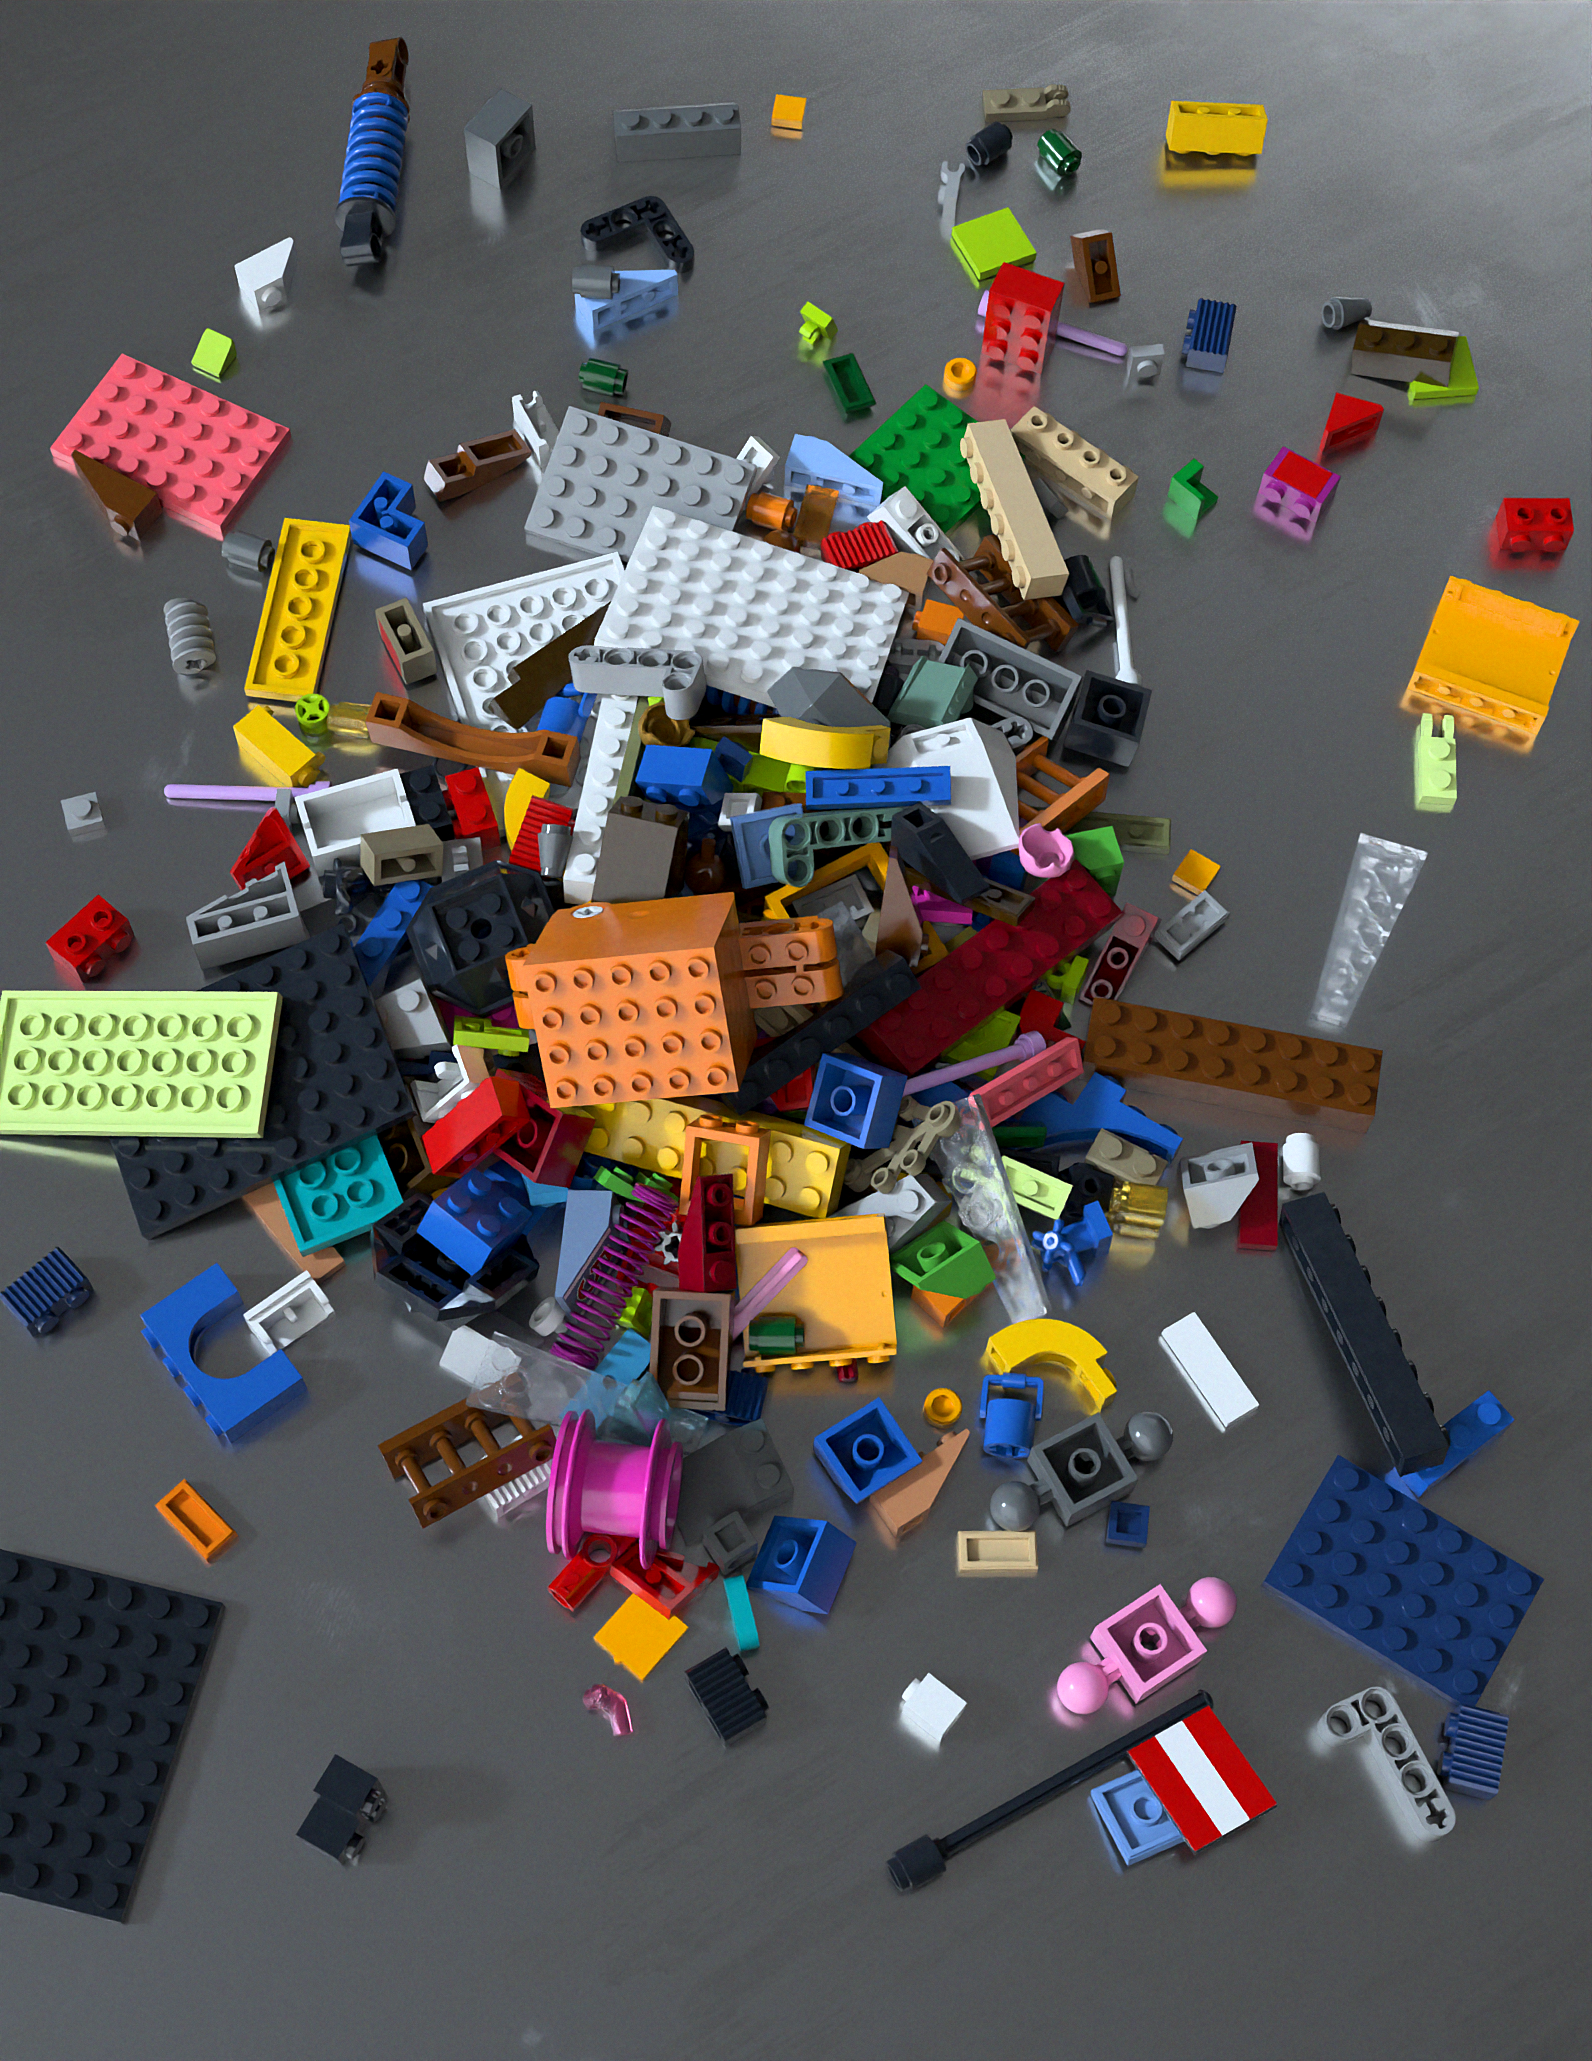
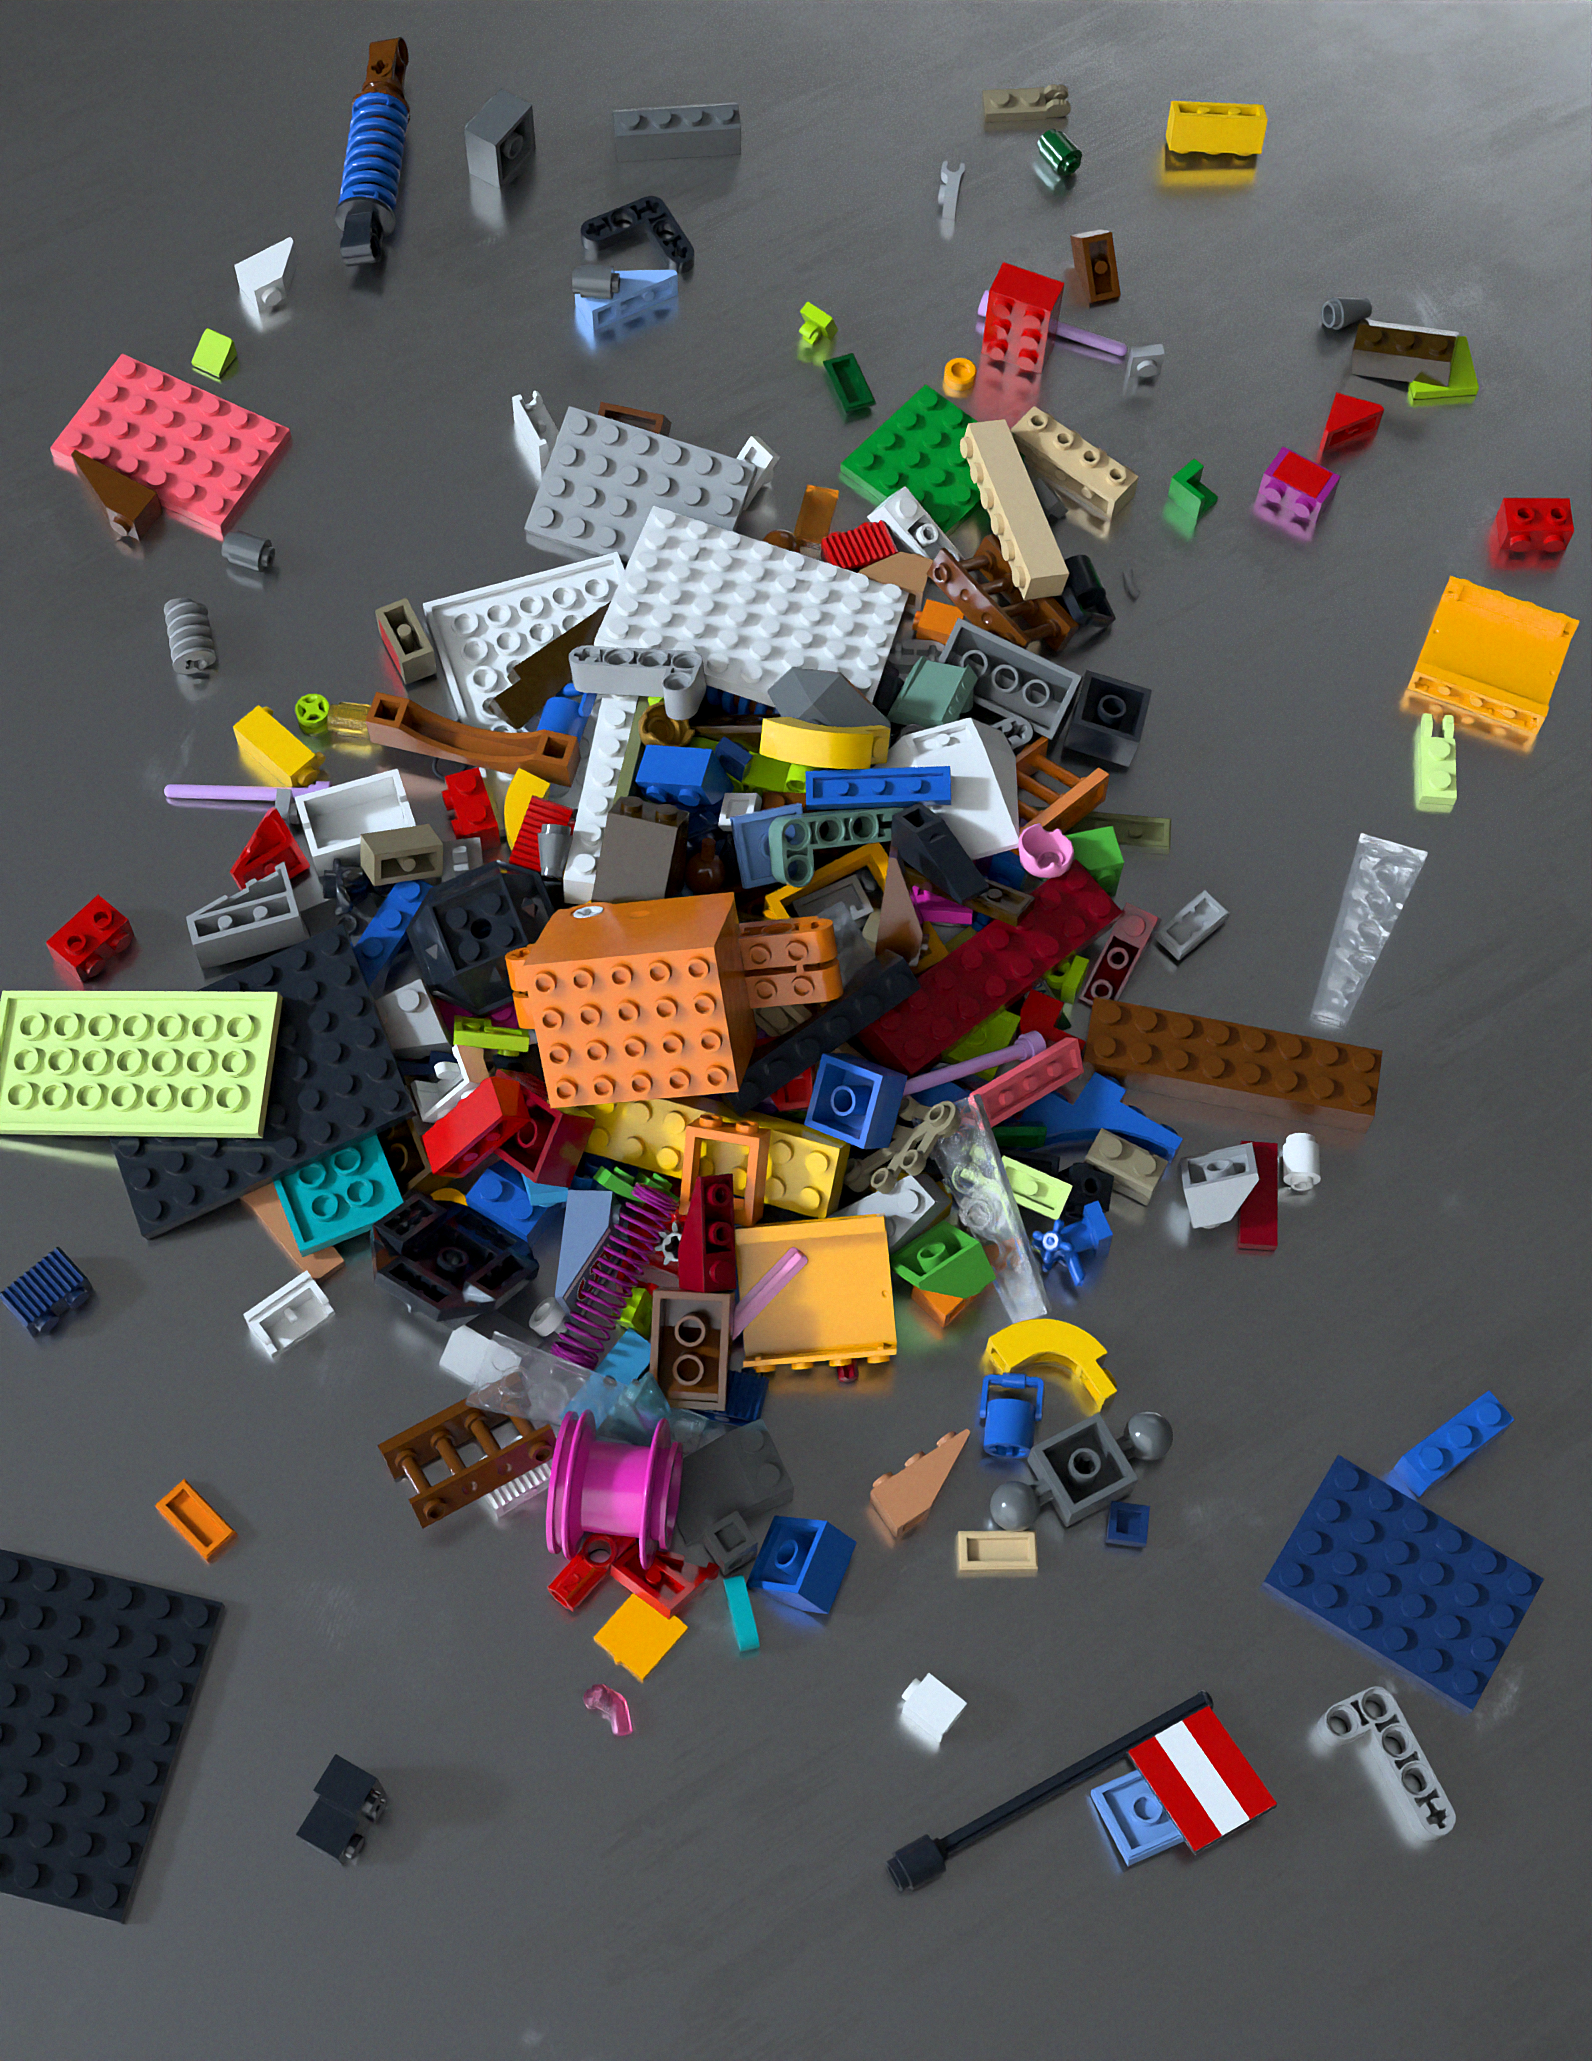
(83, 814): light grey plate -> none
(232, 1403): blue arch -> none
(298, 610): yellow plate -> none
(386, 525): blue brick -> none
(427, 801): black brick -> none
(474, 1221): blue brick -> none
(475, 464): reddish brown slope -> none
(603, 377): dark green brick -> none
(726, 1696): black brick -> none
(771, 511): orange brick -> none
(776, 1335): dark green brick -> none
(788, 111): light orange tile -> none
(823, 465): light blue slope -> none
(865, 1451): blue slope -> none
(942, 1408): light orange tile -> none
(989, 143): black brick -> none
(992, 241): lime tile -> none
(1127, 672): white piece -> none
(1138, 1209): clear yellow brick -> none
(1142, 1671): bright pink brick -> none
(1196, 872): light orange tile -> none
(1210, 336): dark blue brick -> none
(1210, 1369): white tile -> none
(1364, 1335): black brick -> none
(1474, 1751): dark blue brick -> none

